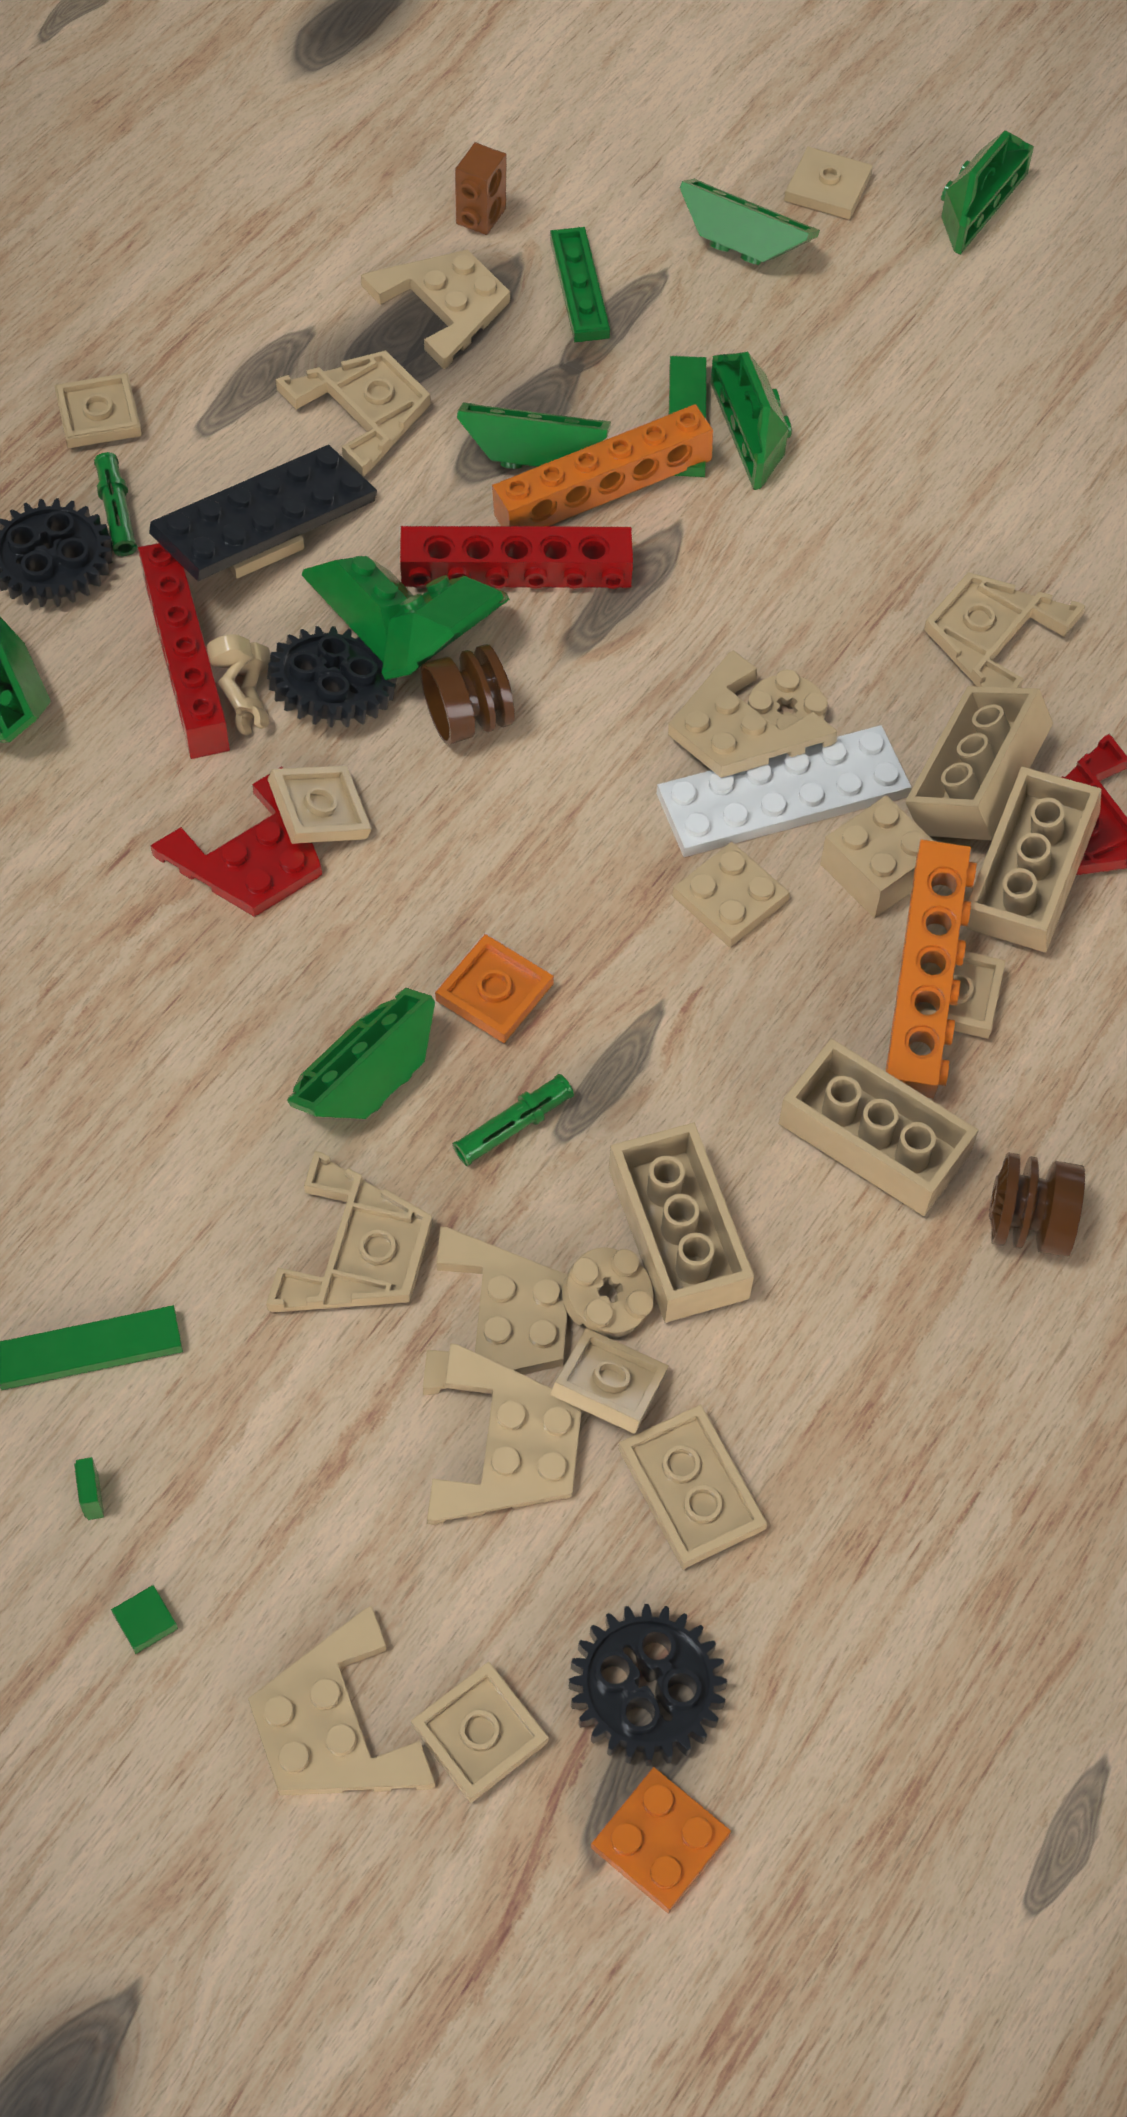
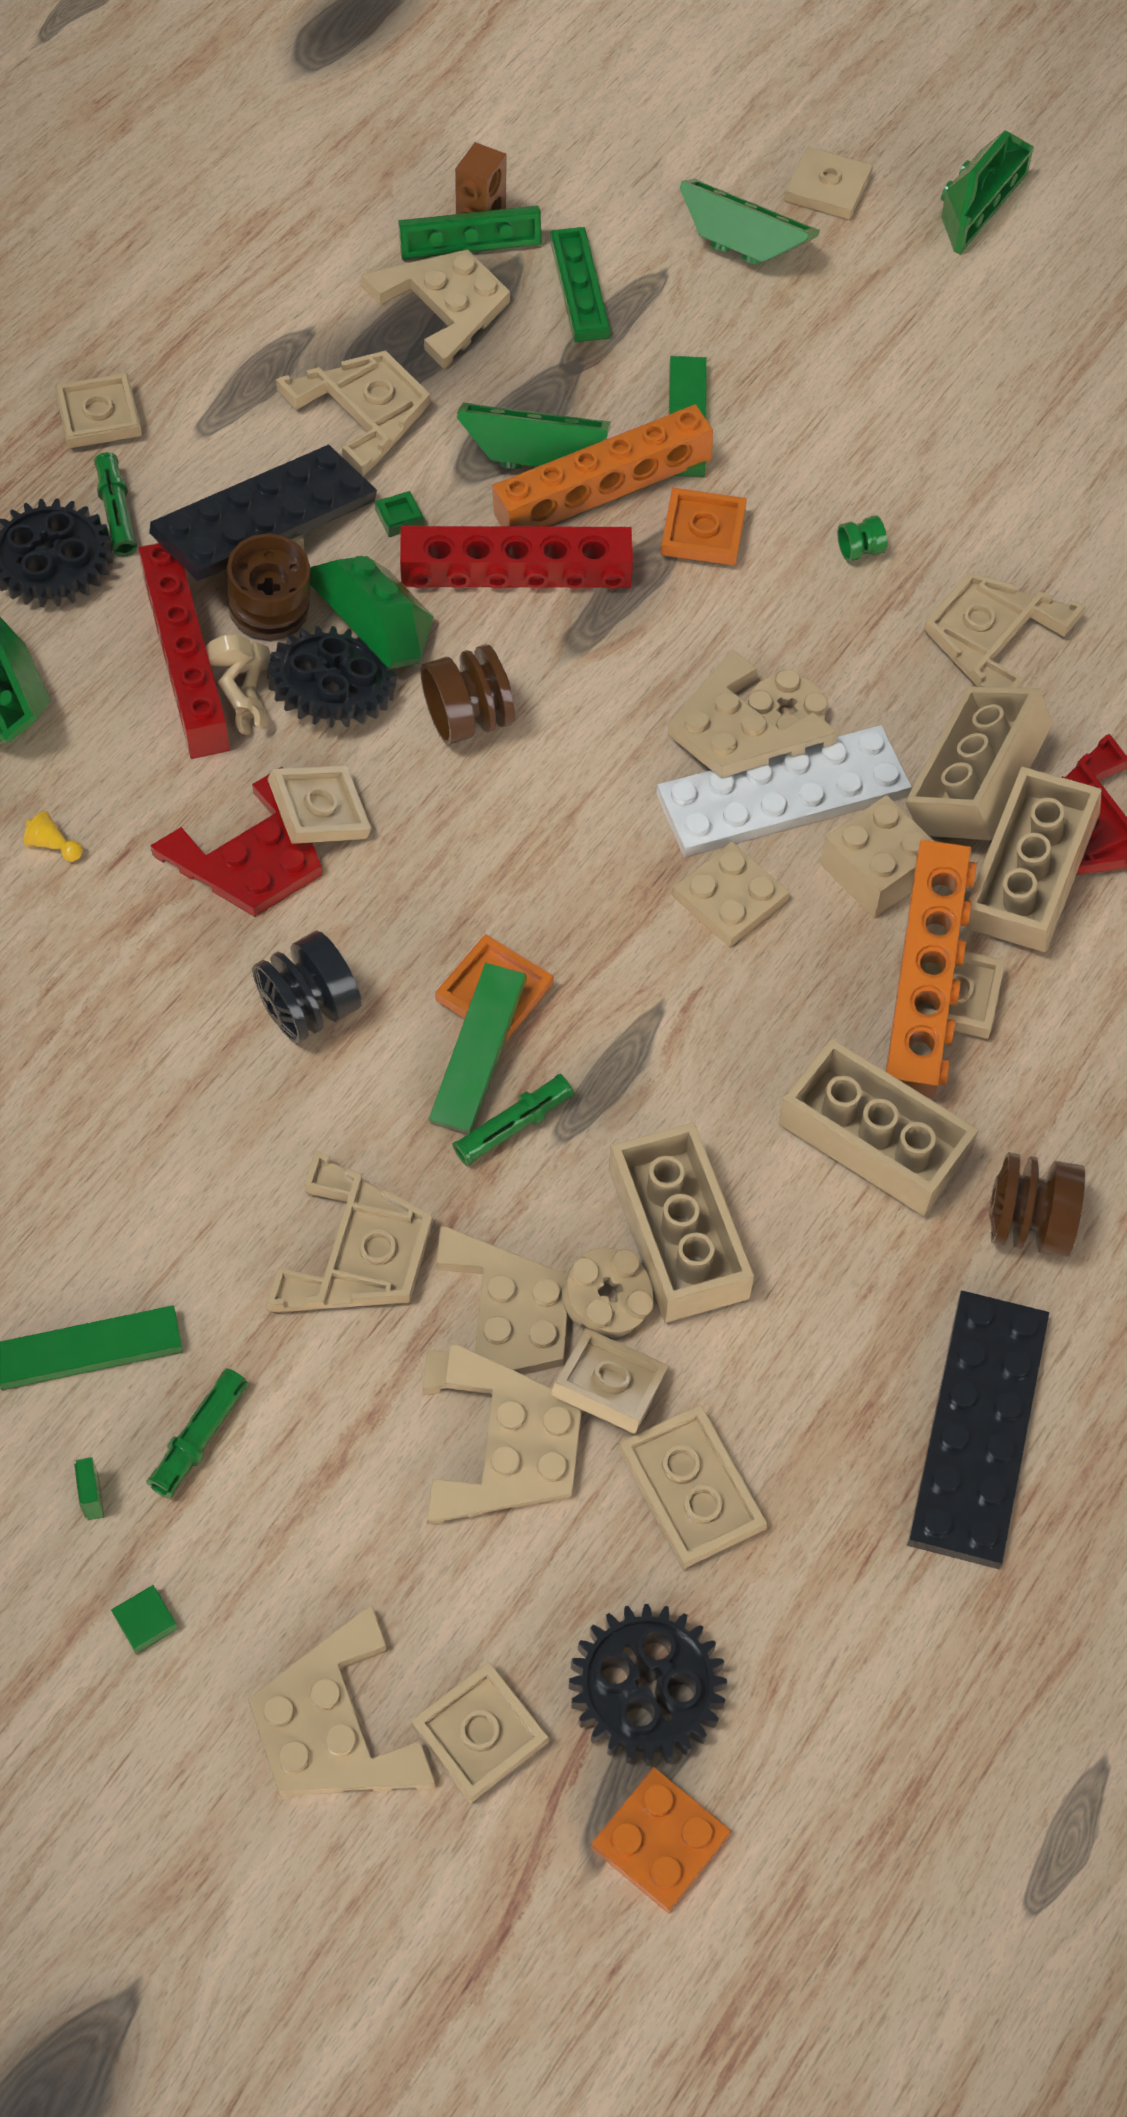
(44, 833): none -> yellow piece
(188, 1446): none -> green pin
(268, 586): none -> reddish brown wheel
(309, 984): none -> black wheel
(368, 1060): green wedge -> none
(398, 512): none -> green tile
(435, 621): green wedge -> none
(470, 231): none -> green tile
(478, 1048): none -> green tile
(703, 526): none -> orange plate
(751, 413): green wedge -> none
(862, 538): none -> green wheel
(979, 1430): none -> black plate

